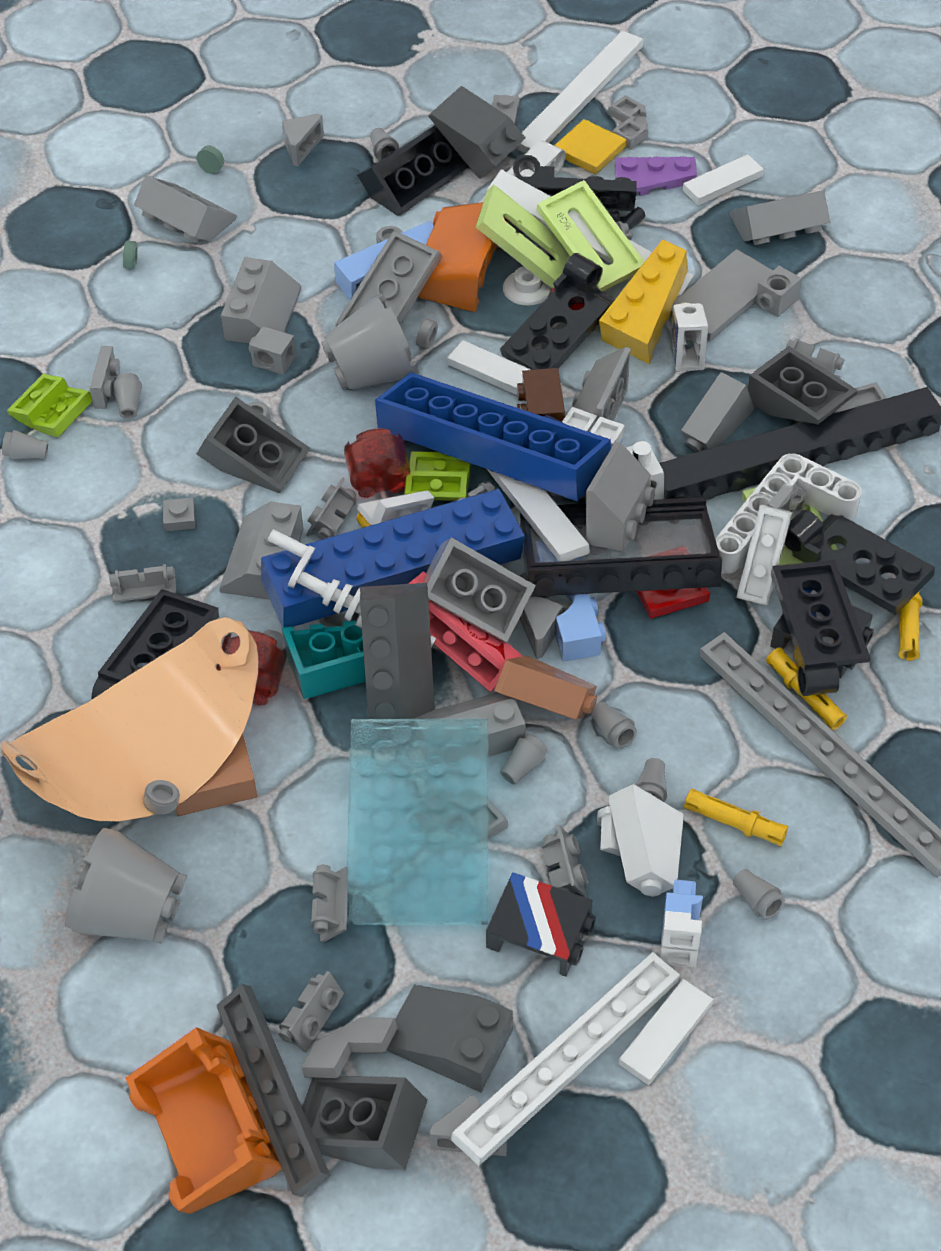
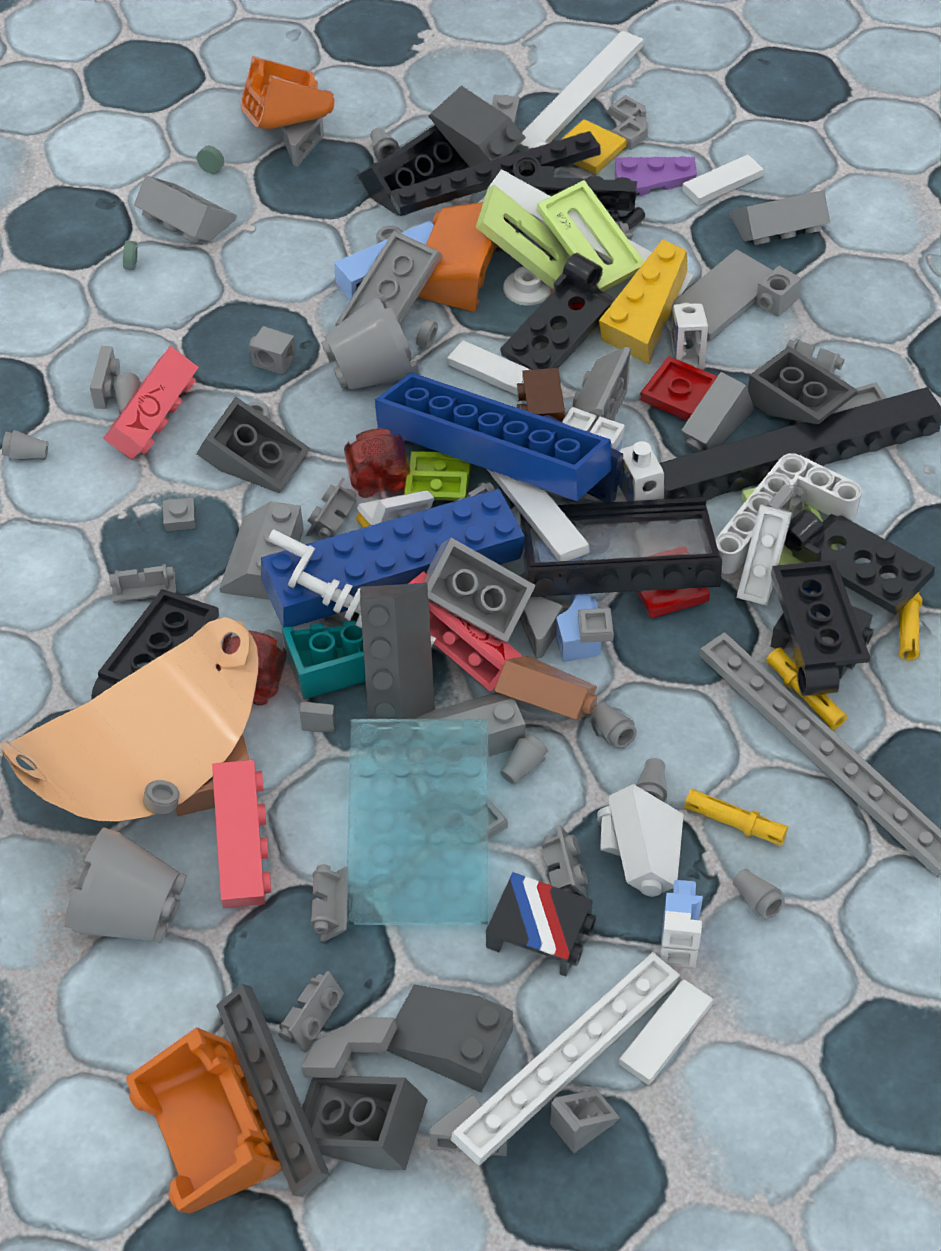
(50, 405): lime slope -> none
(151, 403): none -> coral brick
(239, 834): none -> coral brick
(259, 298): light grey slope -> none
(282, 95): none -> orange windscreen
(318, 717): none -> light grey tile
(479, 177): none -> black plate
(581, 1117): none -> light grey slope
(595, 625): none -> light grey tile
(617, 500): light grey slope -> none
(677, 388): none -> red plate

